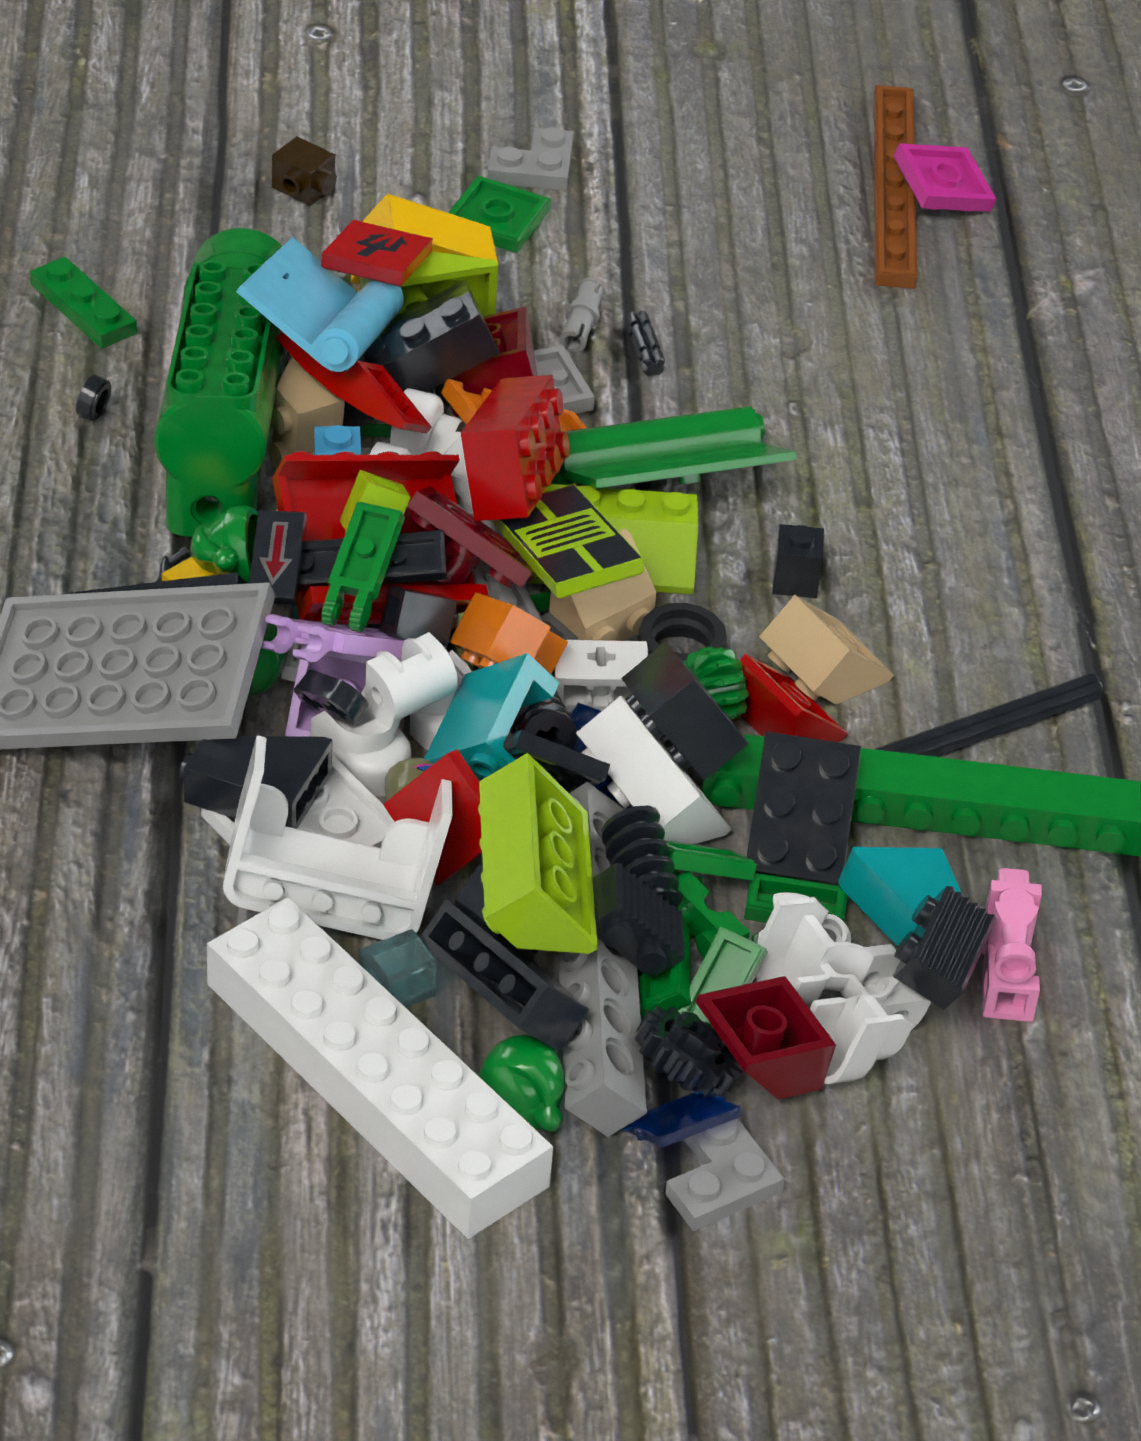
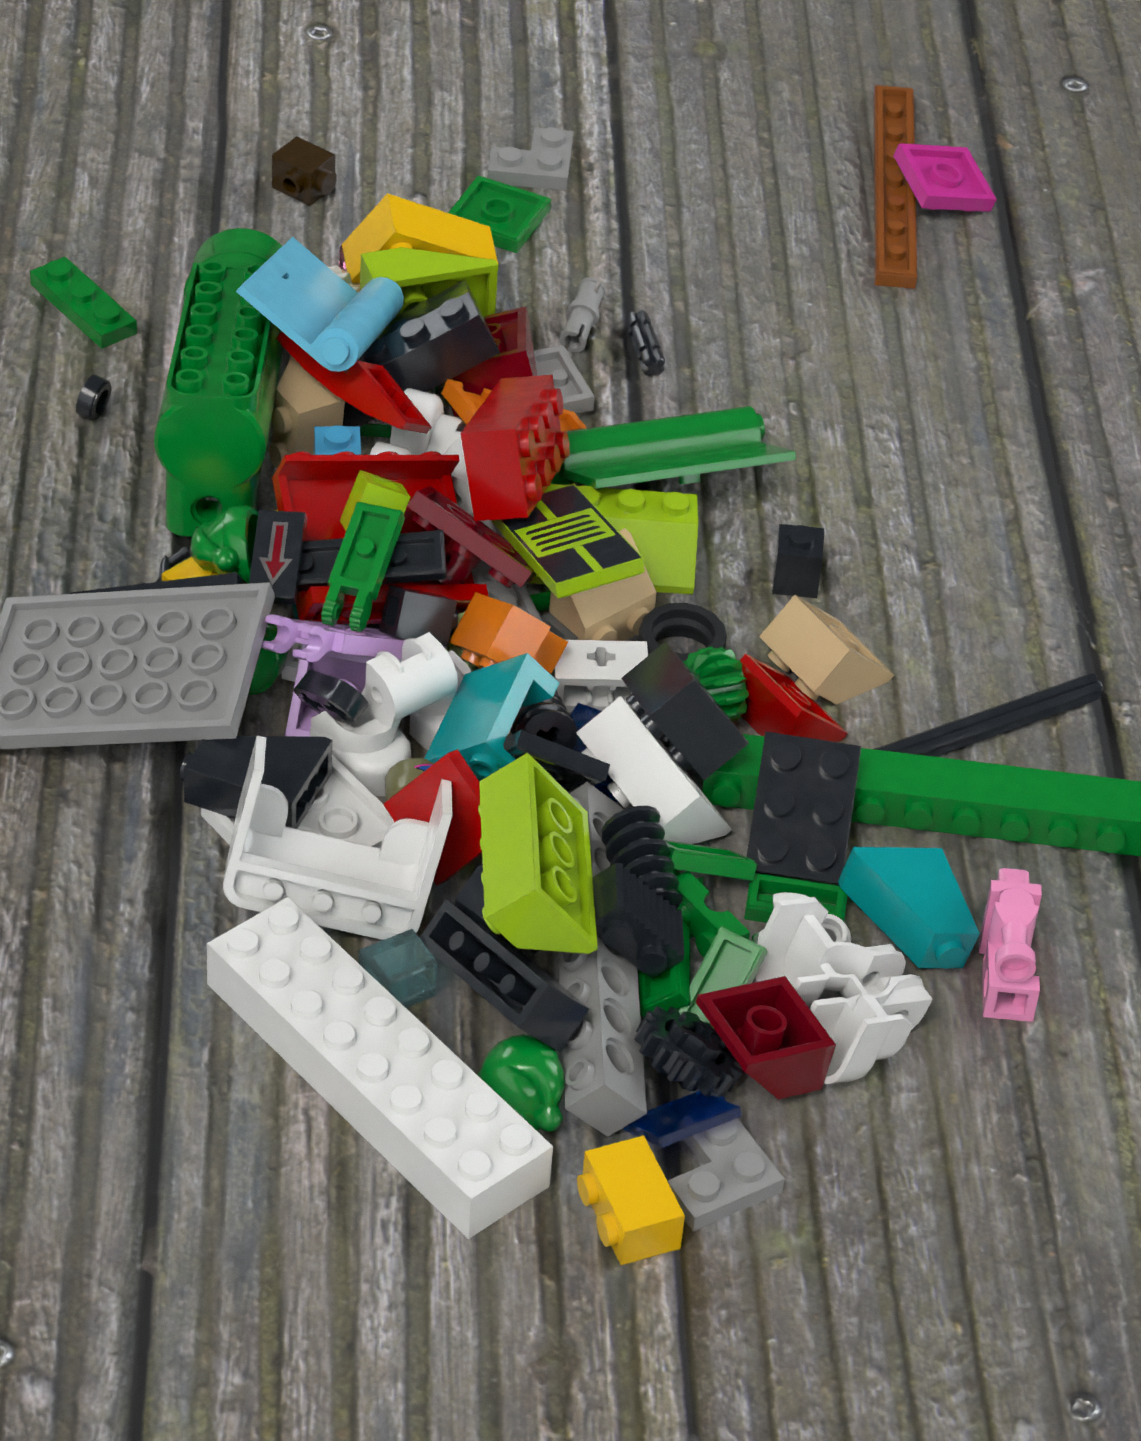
(376, 253): red tile -> none
(631, 1200): none -> yellow brick
(943, 947): black brick -> none

